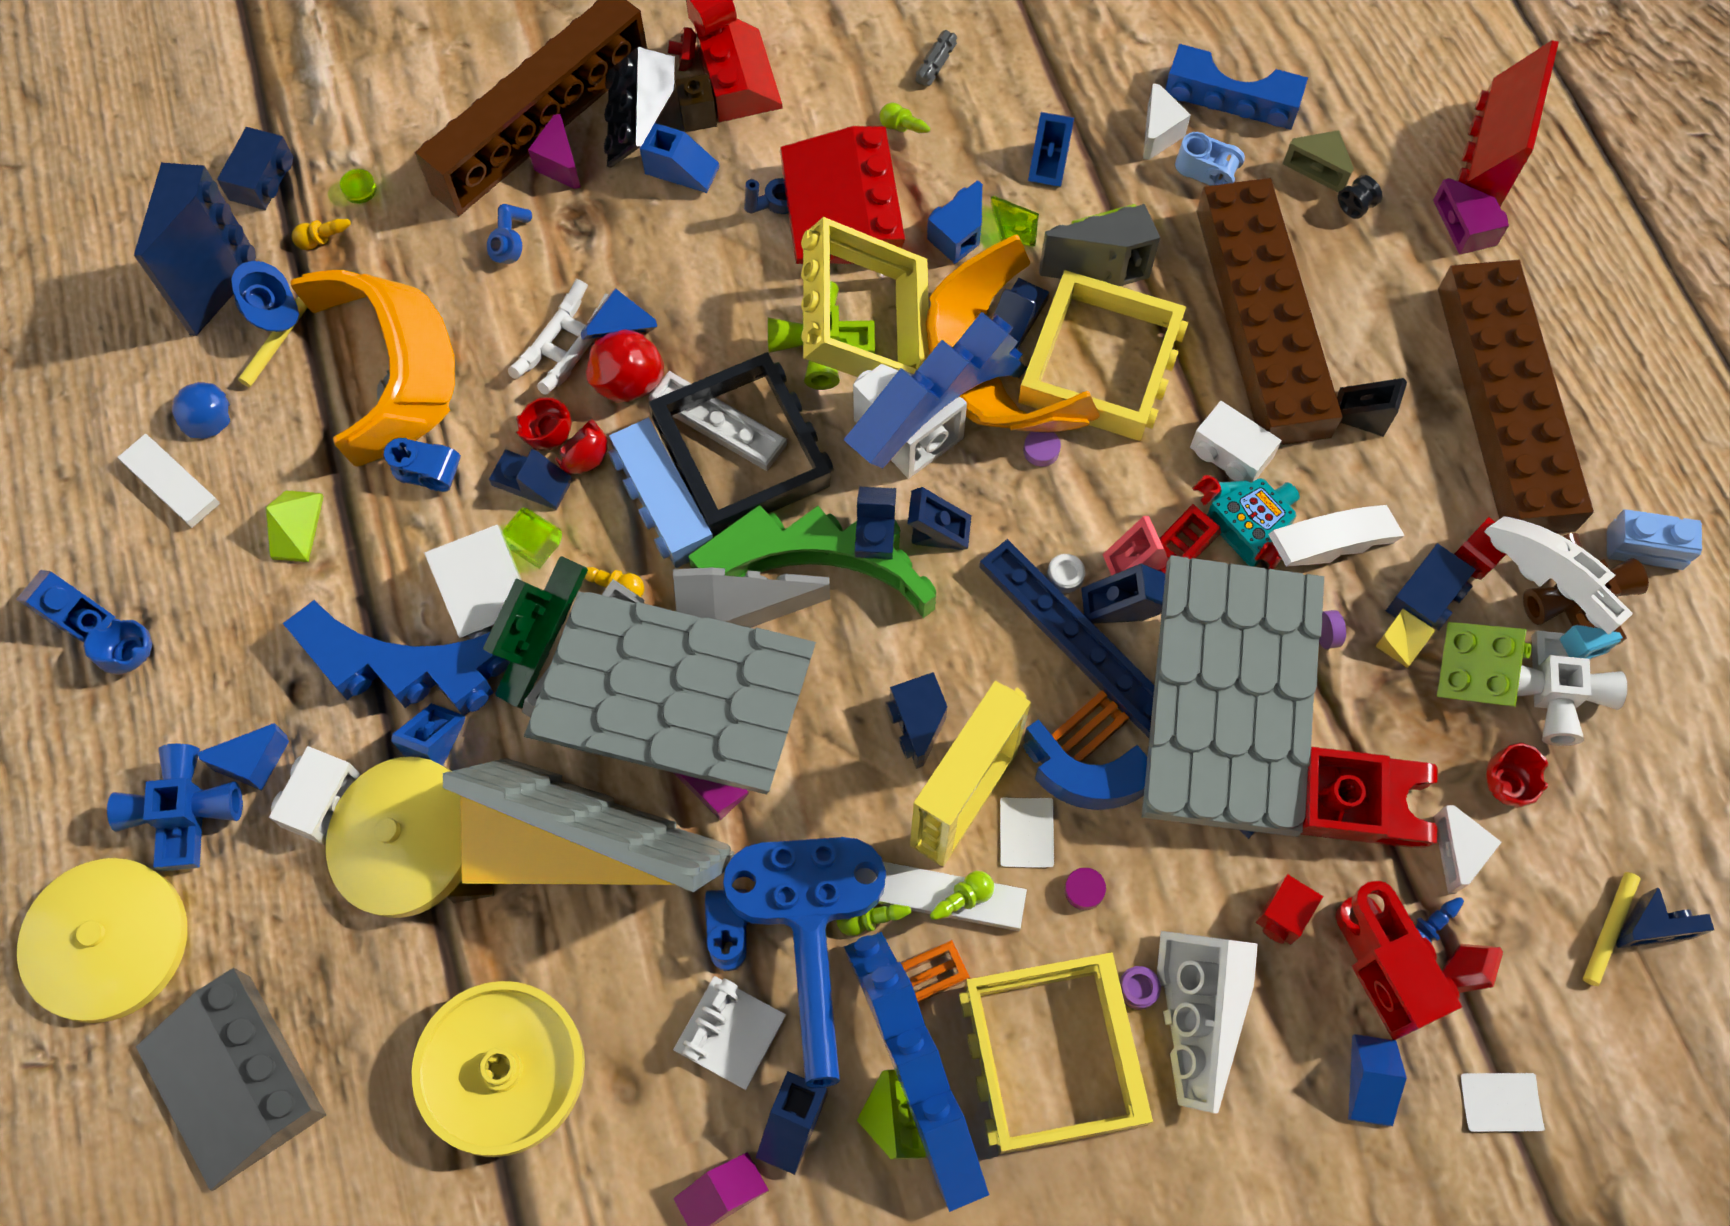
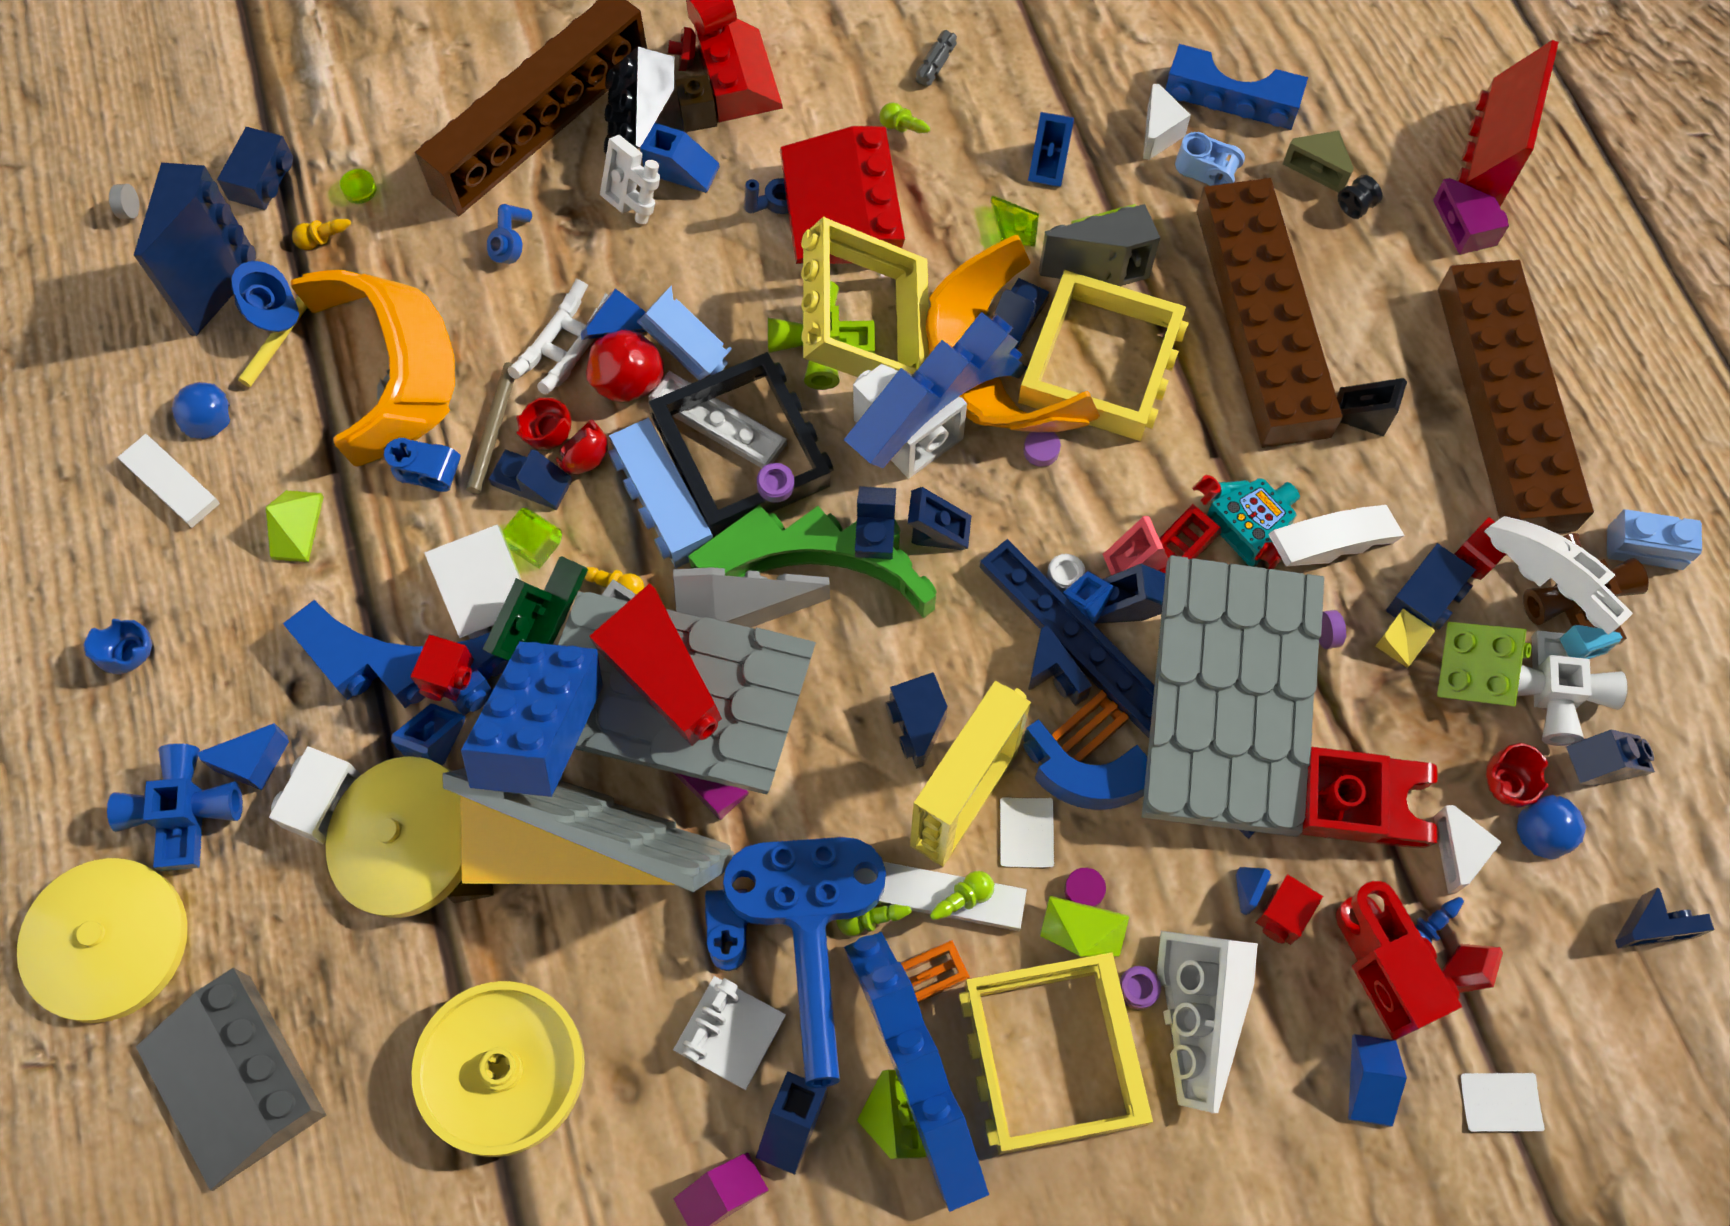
(64, 605): blue slope -> none
(124, 201): none -> light grey tile
(442, 669): none -> red brick
(490, 431): none -> dark tan bar
(533, 719): none -> blue brick
(553, 155): magenta slope -> none
(623, 174): none -> white plate
(654, 660): none -> red slope
(684, 336): none -> light blue window
(775, 482): none -> medium lavender tile
(958, 224): blue slope -> none
(1054, 660): none -> dark blue slope
(1083, 928): none -> lime slope
(1089, 595): none -> blue slope
(1234, 443): white brick -> none
(1250, 886): none -> blue slope
(1551, 827): none -> blue hair
(1611, 757): none -> dark blue slope
(1611, 929): light yellow bar -> none

